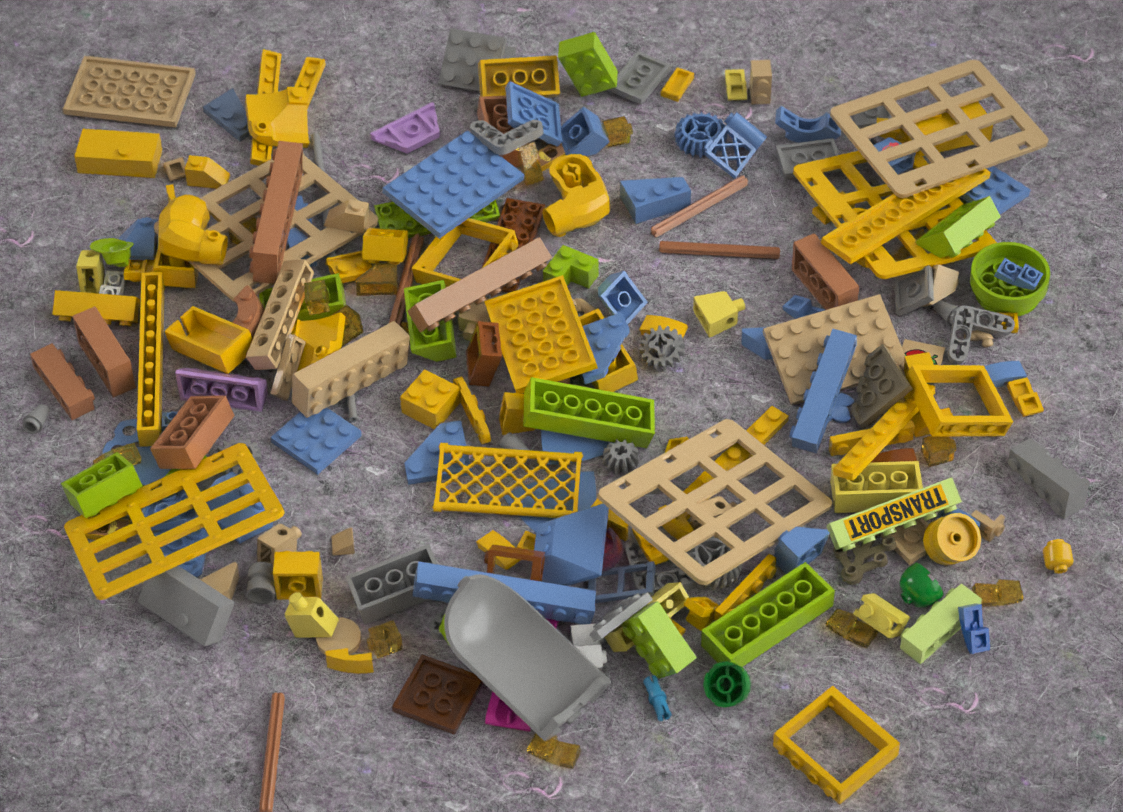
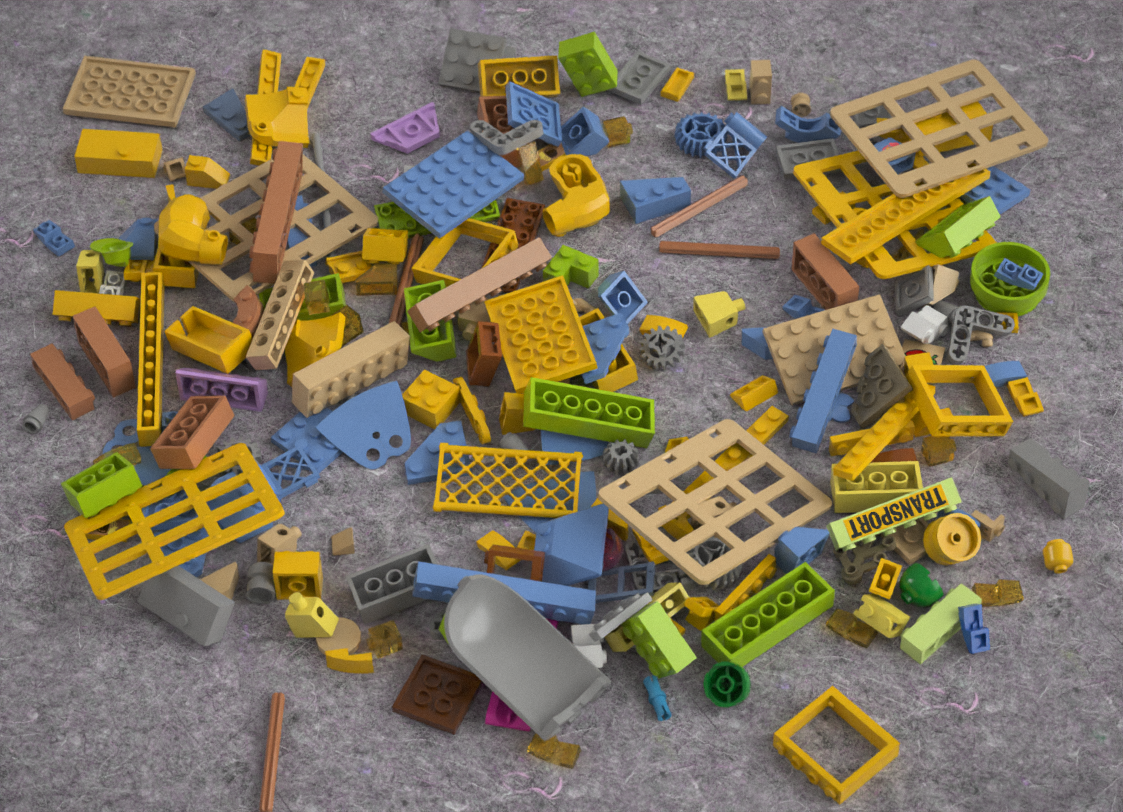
(53, 238): none -> medium blue slope
(287, 367): tan tile -> none
(297, 482): none -> medium blue piece
(349, 216): tan slope -> none
(355, 421): none -> medium blue piece
(755, 392): none -> yellow slope
(801, 104): none -> tan wheel
(885, 578): none -> yellow slope
(926, 325): none -> white brick

